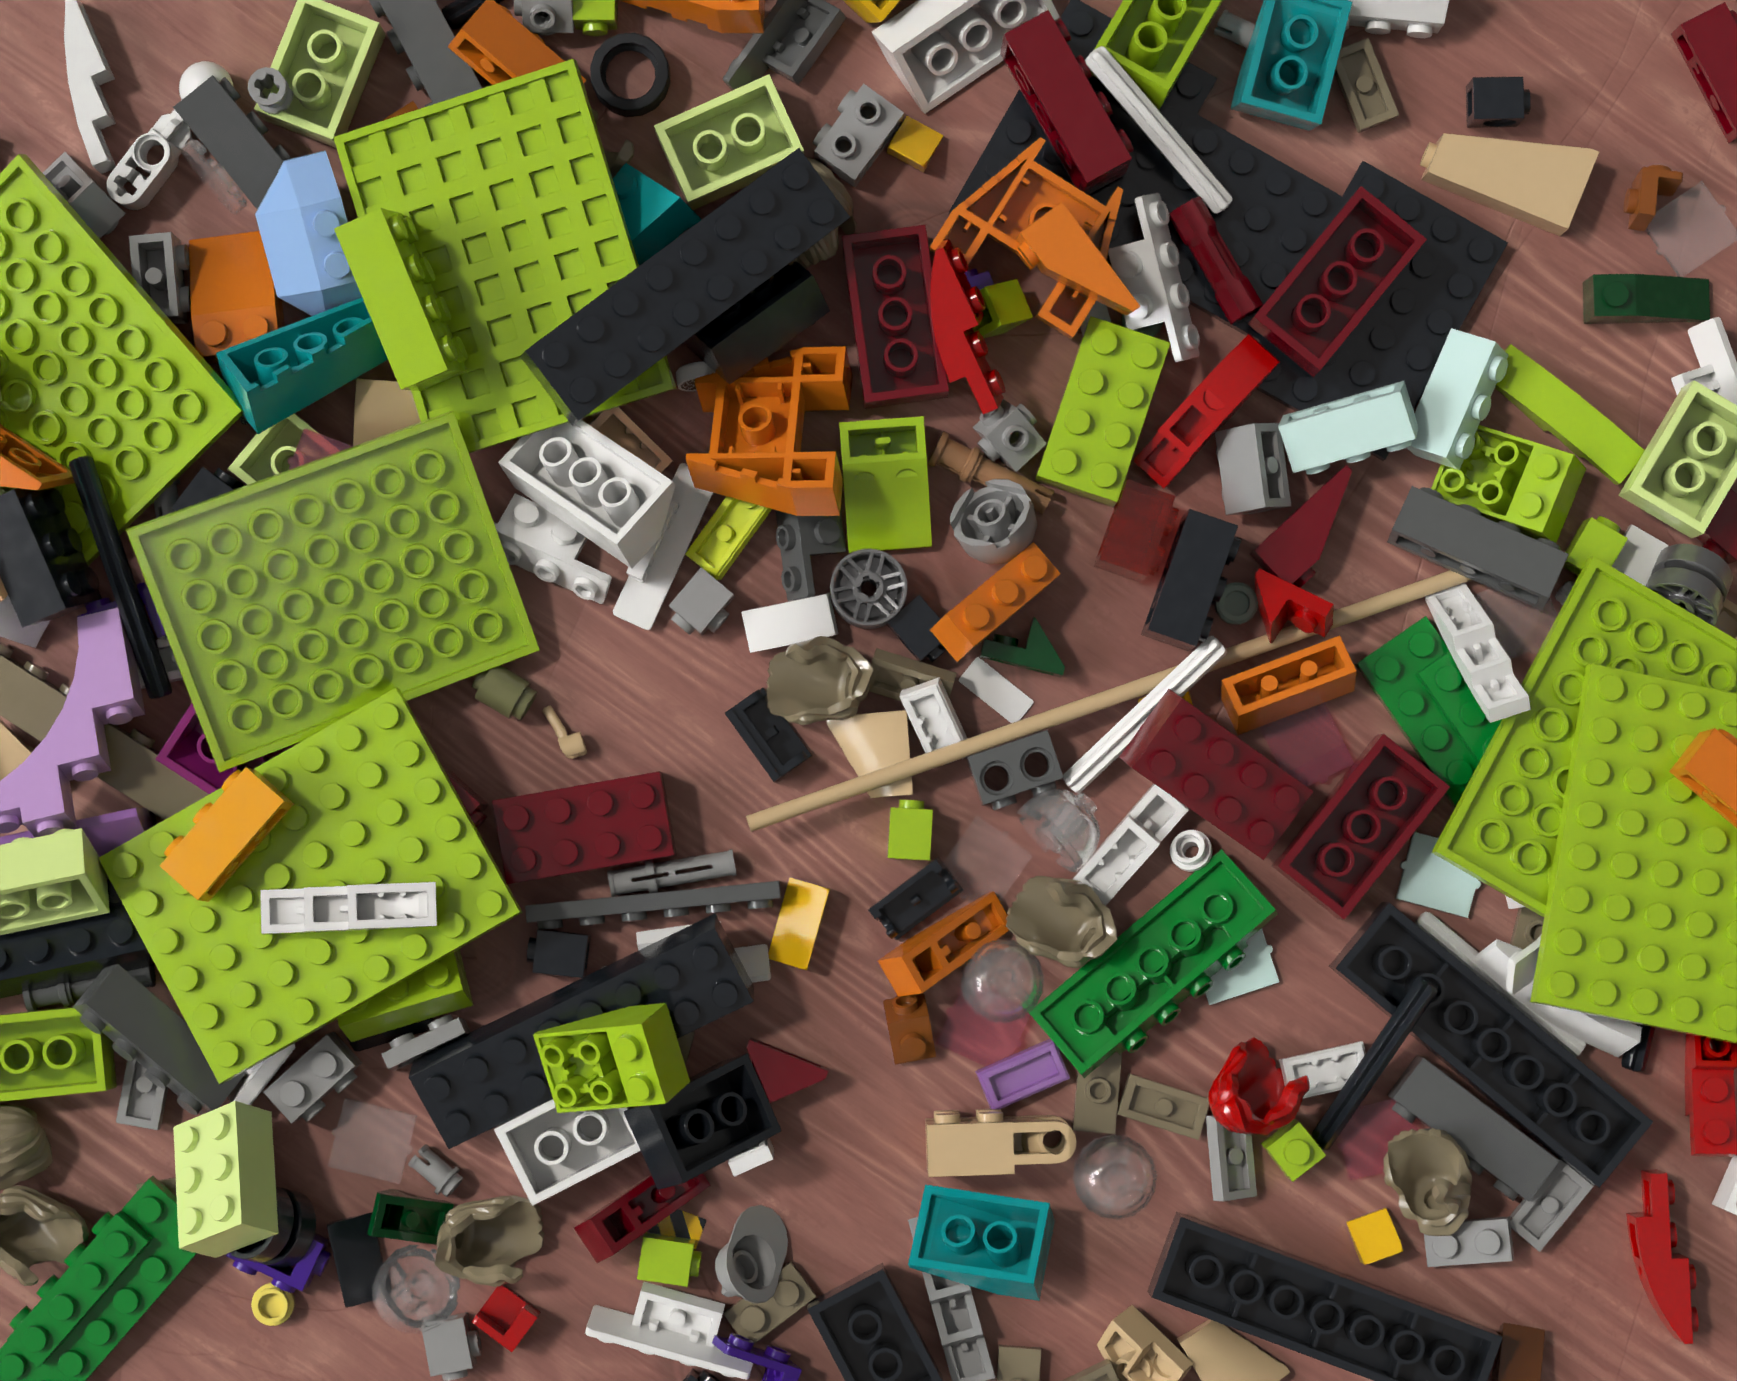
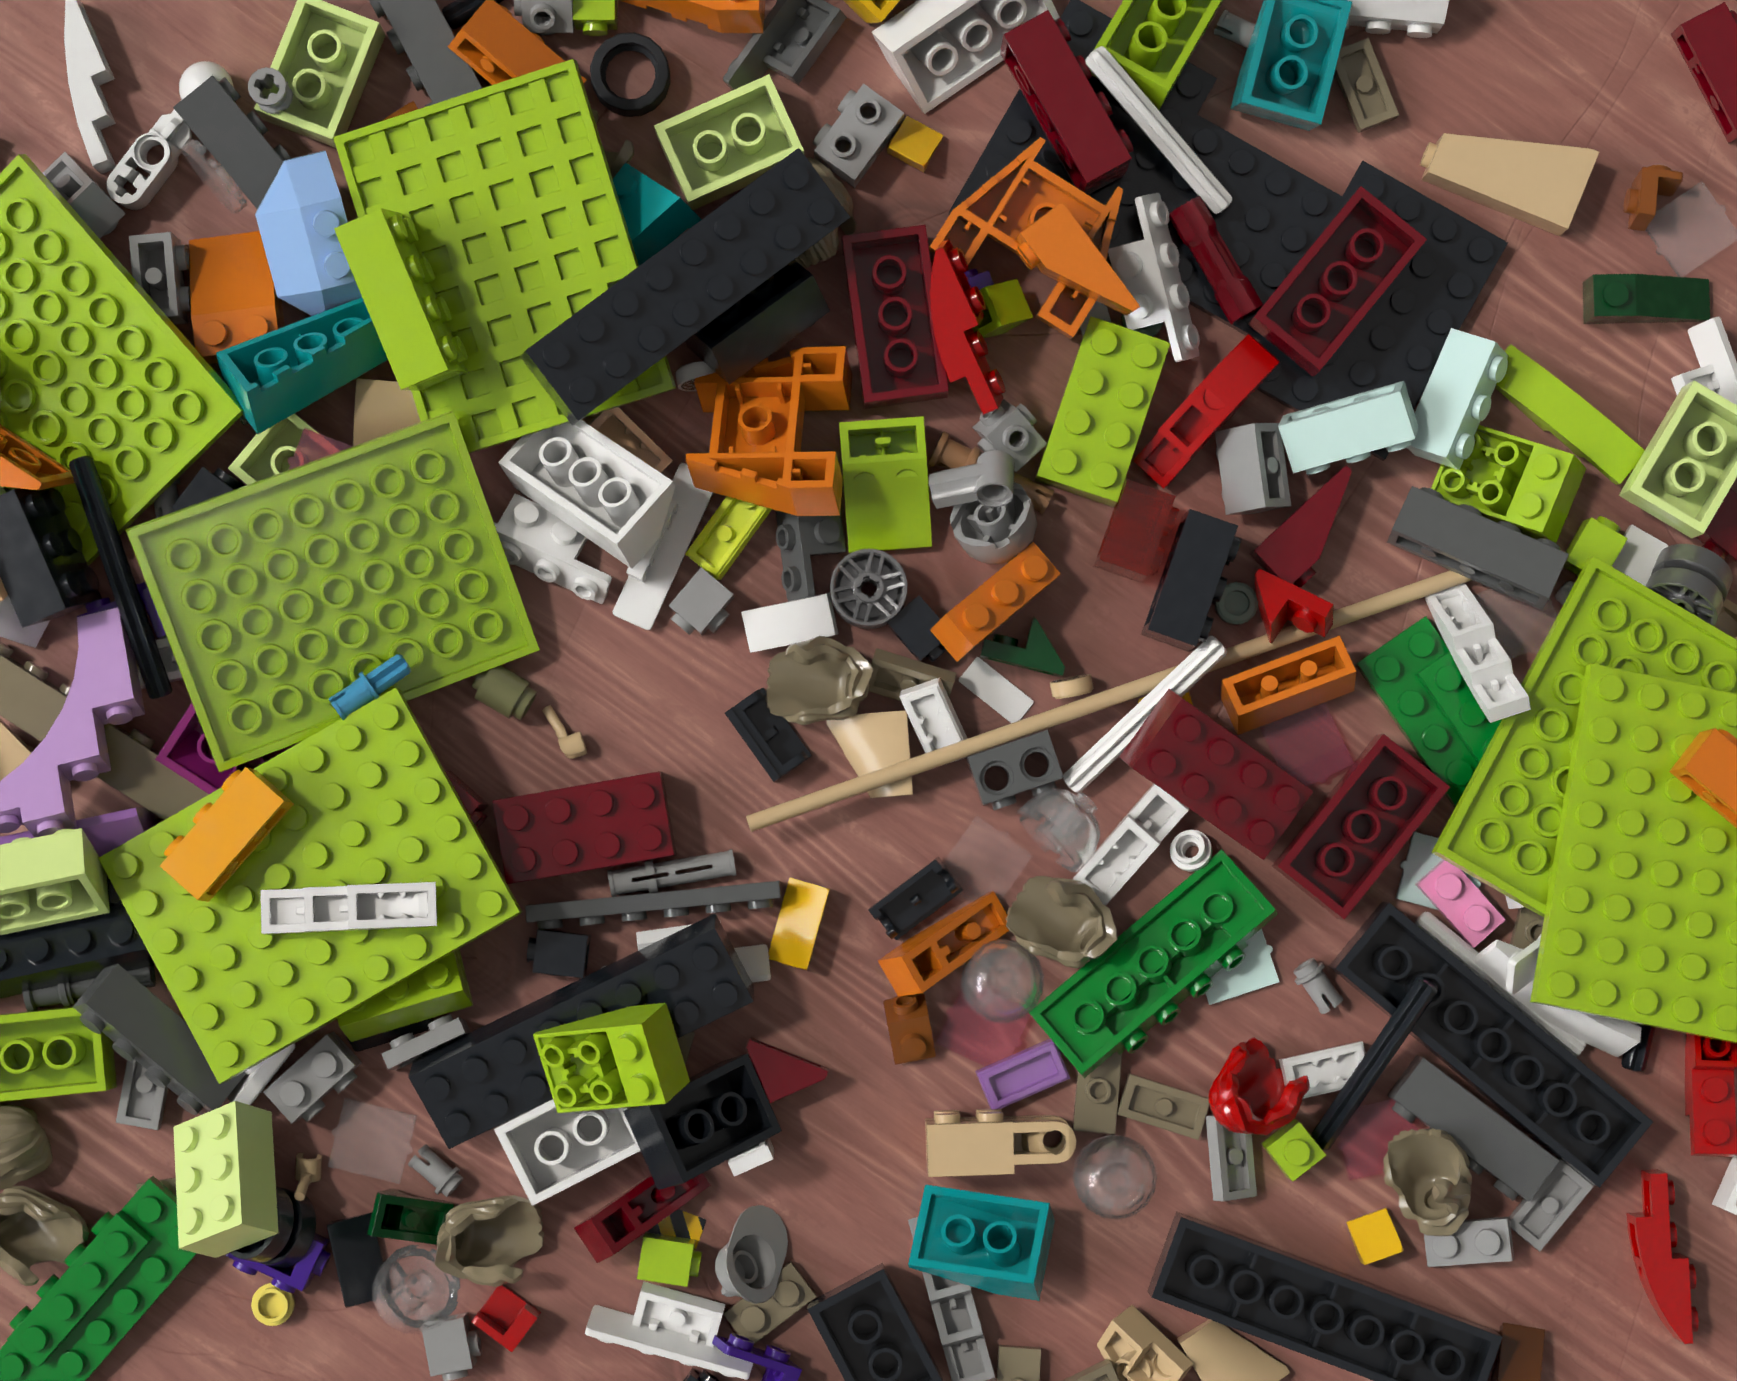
(306, 1172): none -> tan hand
(369, 686): none -> dark azure axle
(910, 831): lime brick -> none
(987, 482): none -> light grey piece
(1071, 686): none -> tan tile
(1316, 984): none -> light grey pin
(1460, 902): none -> bright pink plate
(1496, 102): black brick -> none

